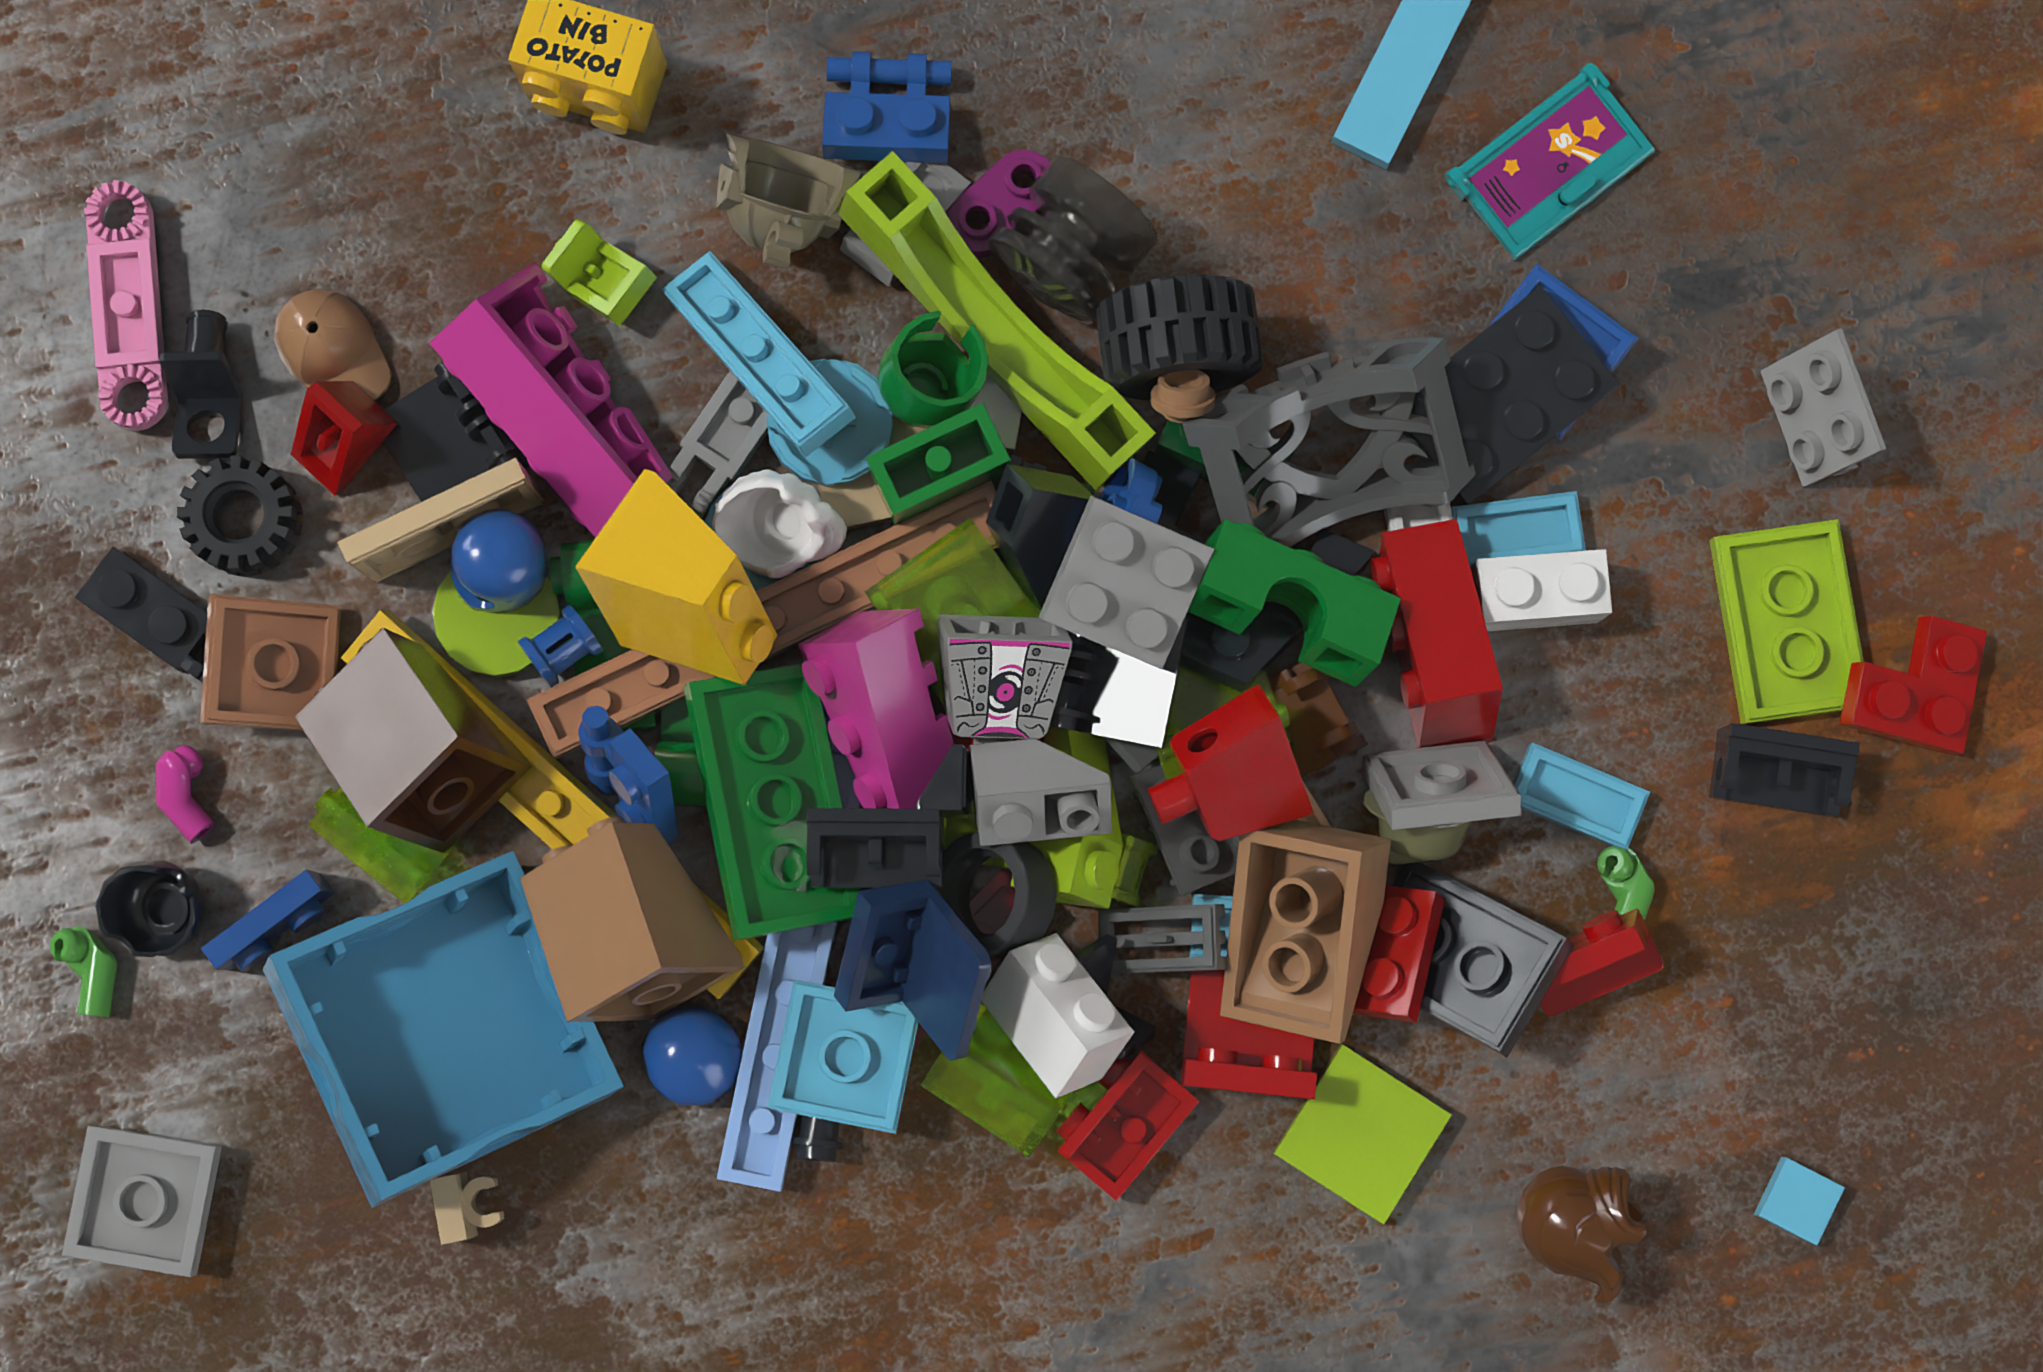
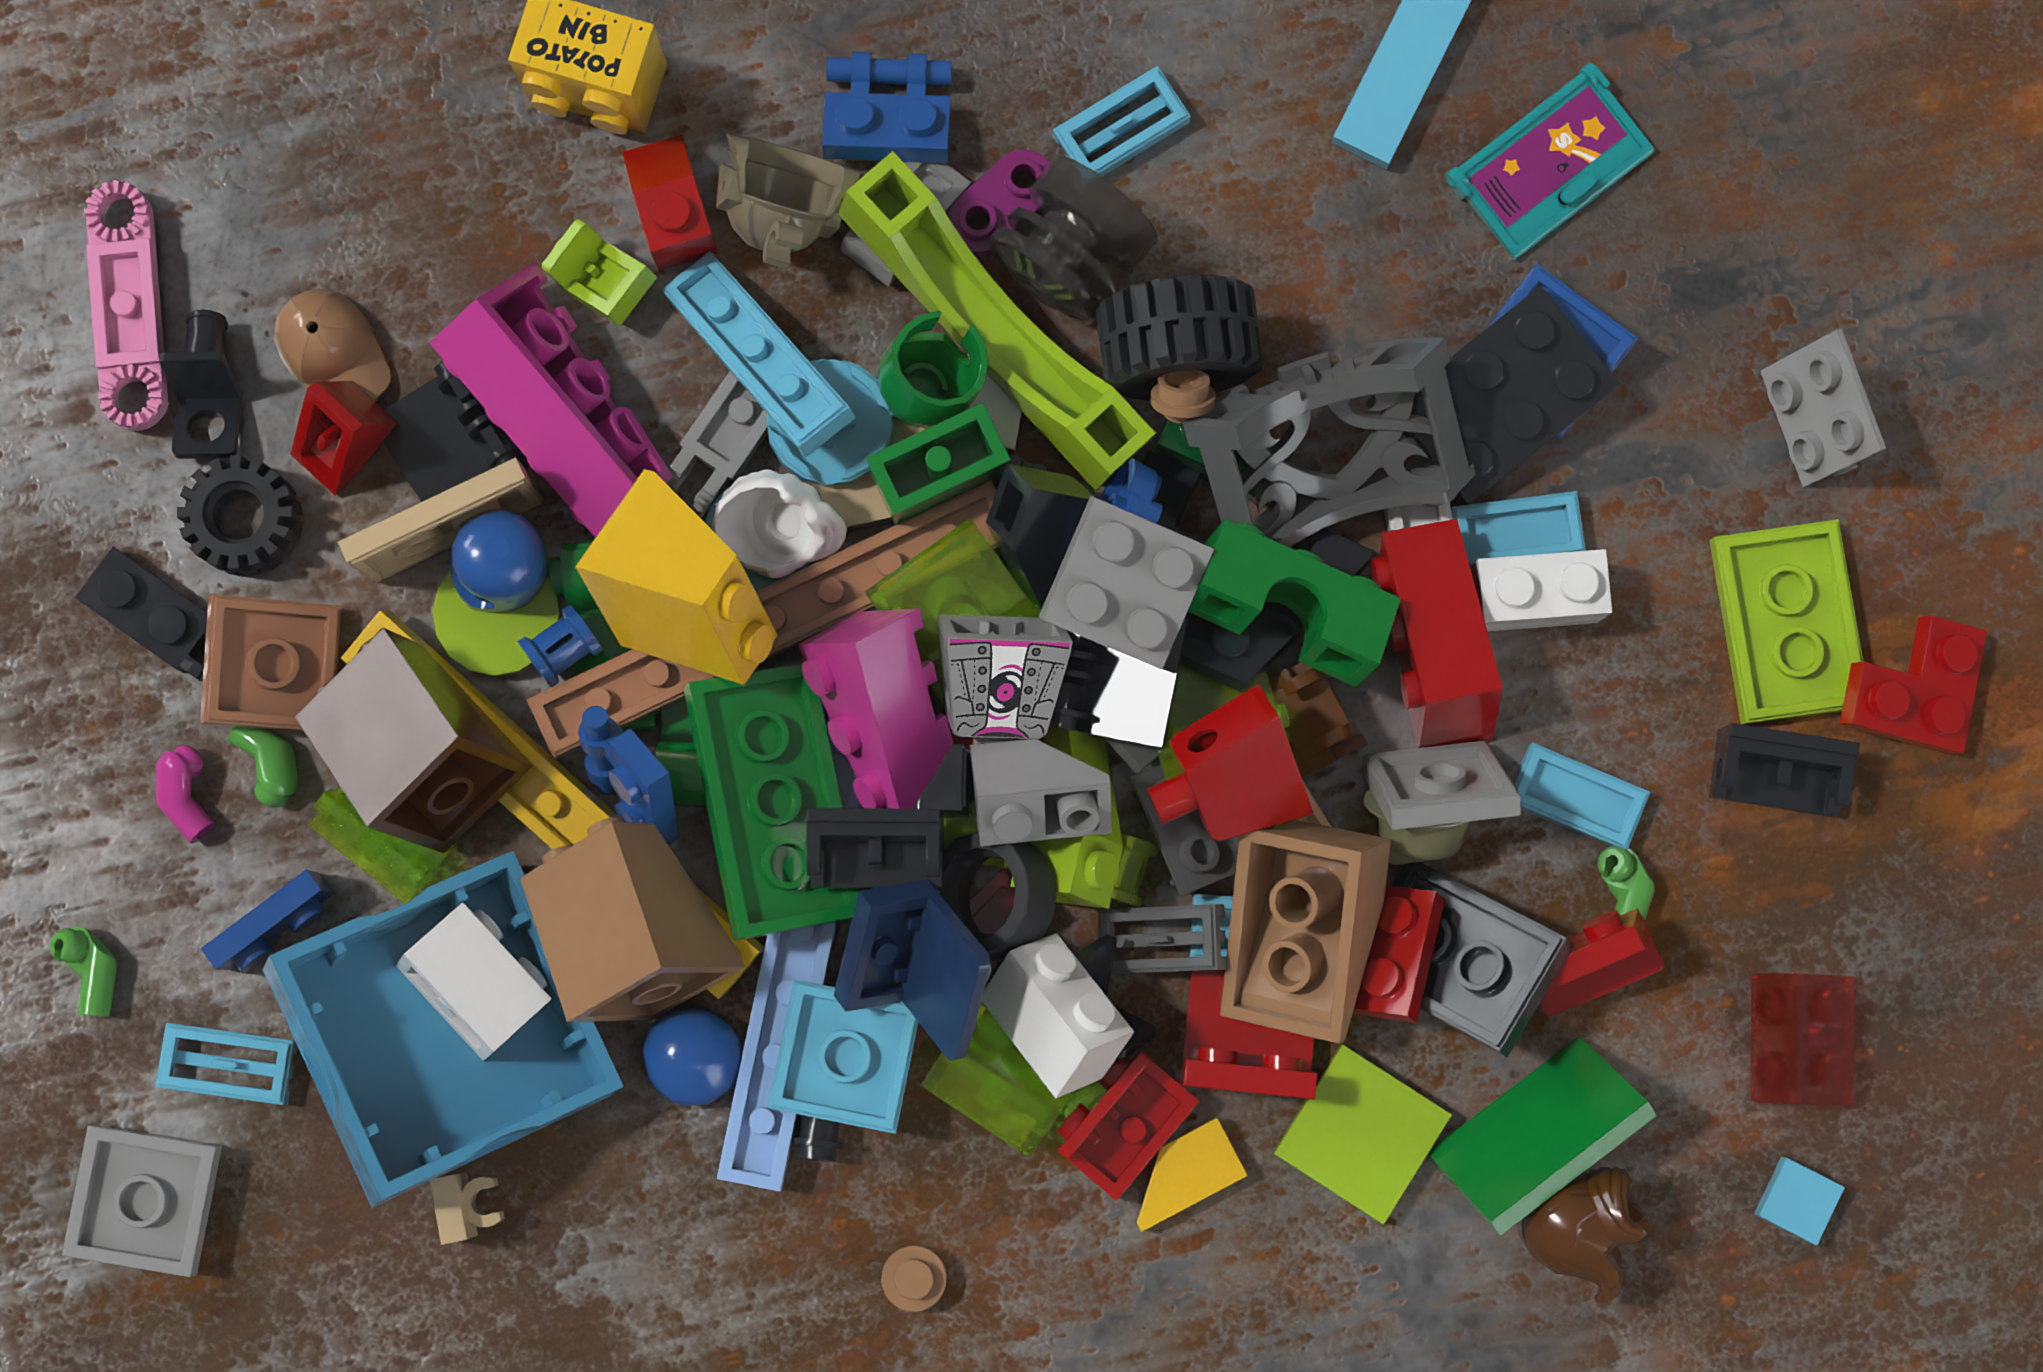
(150, 908): black hair -> none
(274, 763): none -> bright green arm
(281, 1071): none -> medium azure tile
(474, 979): none -> white brick
(669, 202): none -> red slope
(914, 1278): none -> medium nougat plate
(1167, 99): none -> medium azure tile
(1189, 1172): none -> yellow tile
(1541, 1135): none -> green tile
(1802, 1039): none -> clear red bracket

